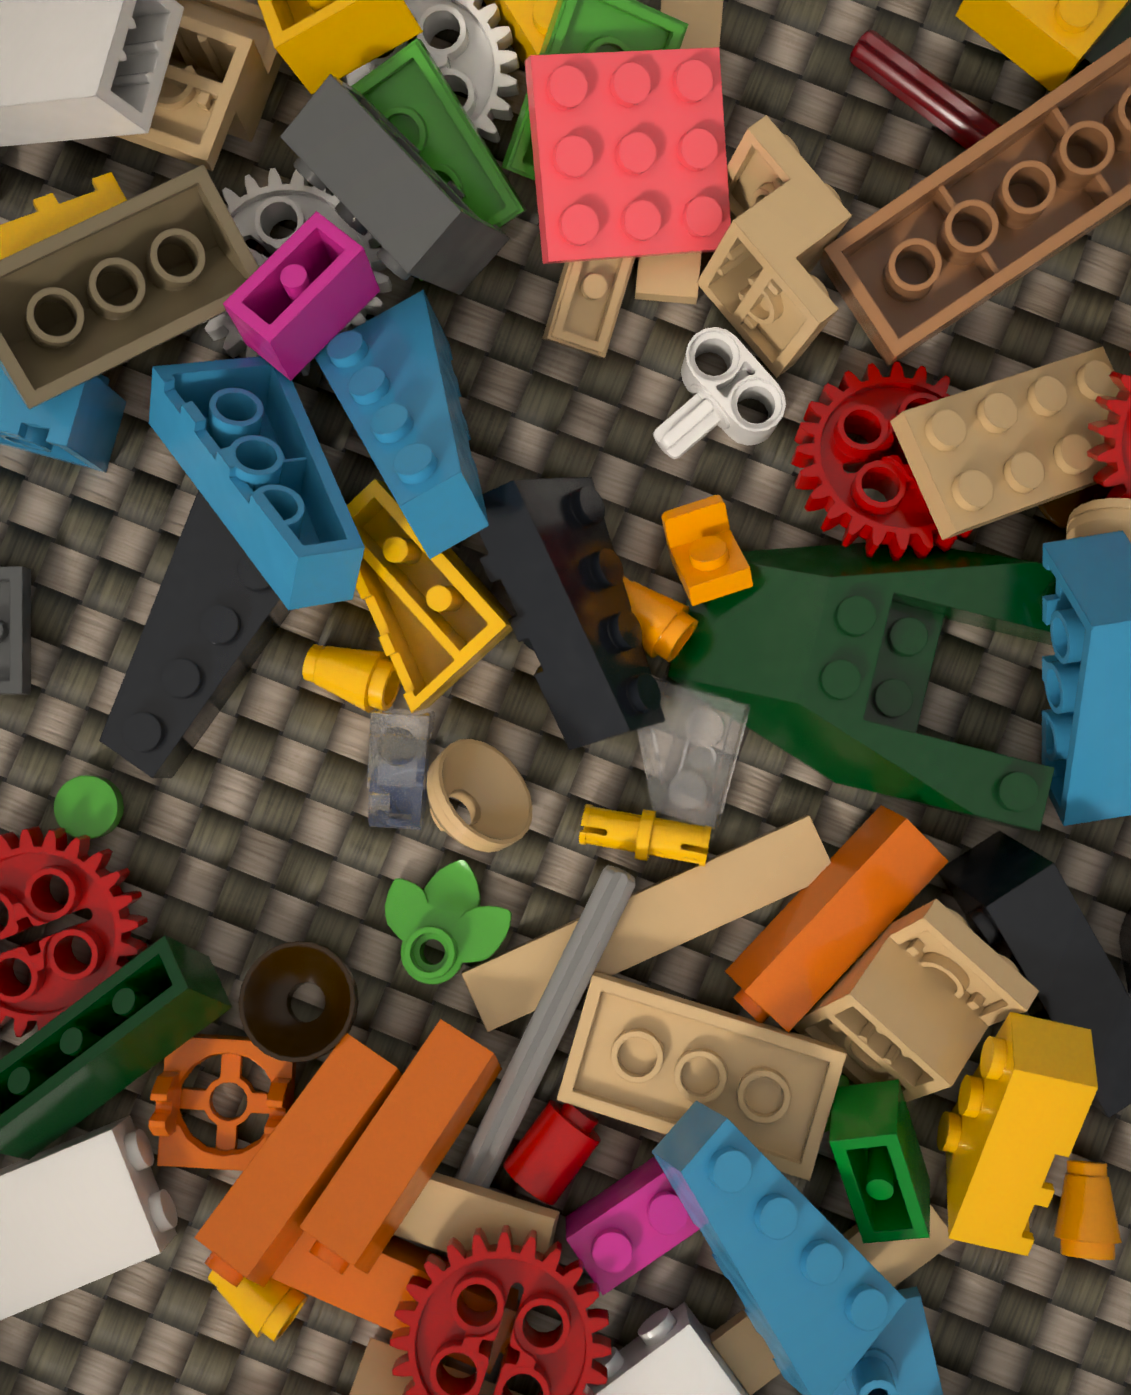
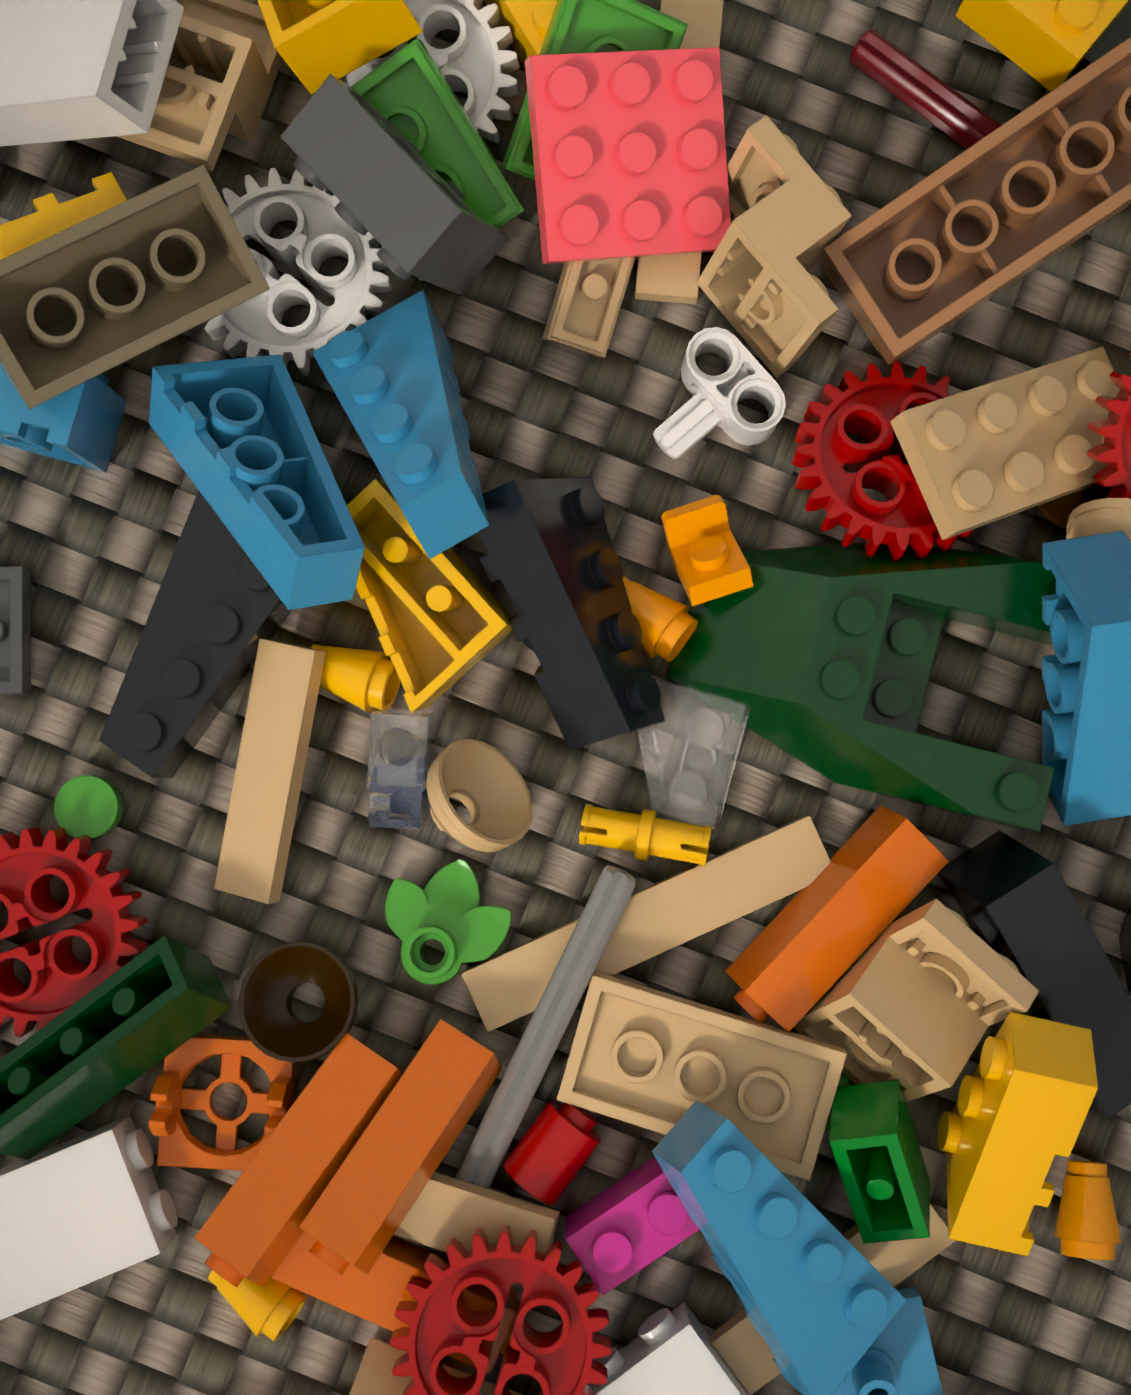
(269, 770): none -> tan tile
(303, 295): dark pink brick -> none

